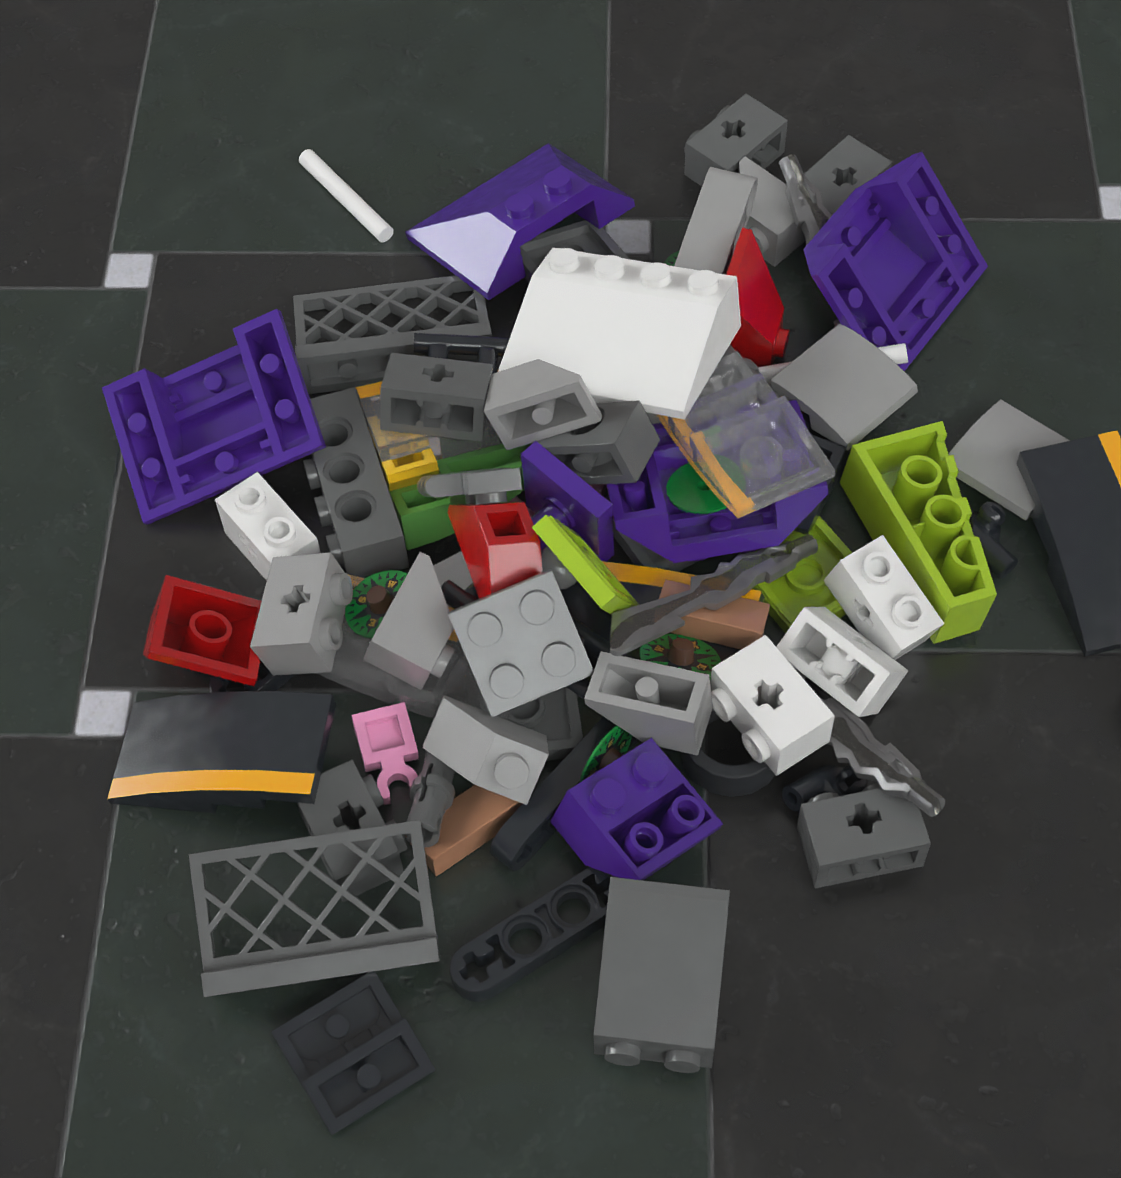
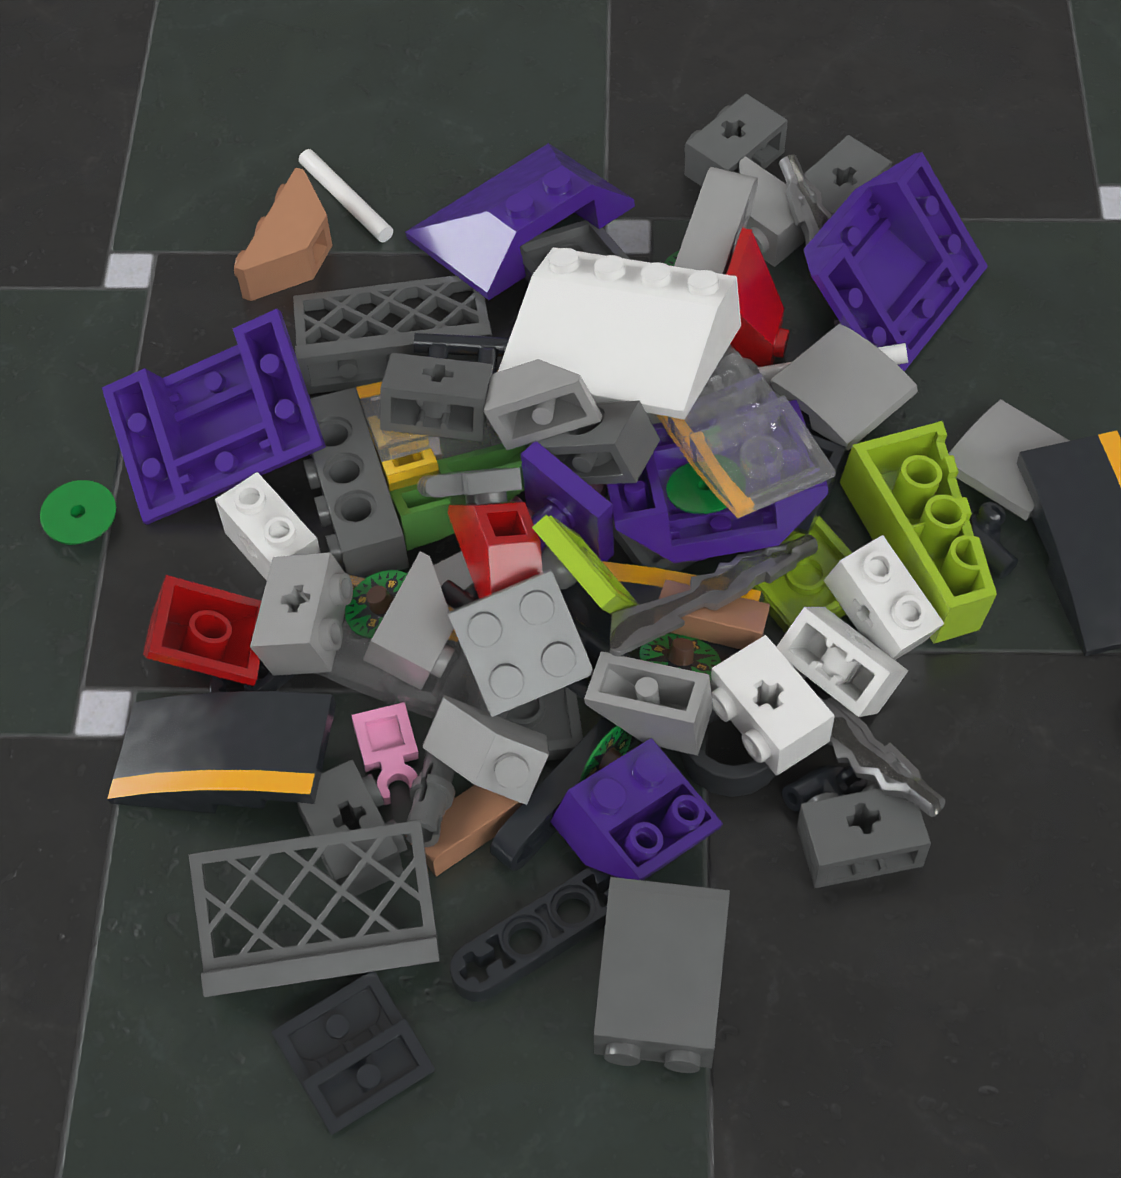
(78, 512): none -> green piece
(286, 242): none -> nougat slope

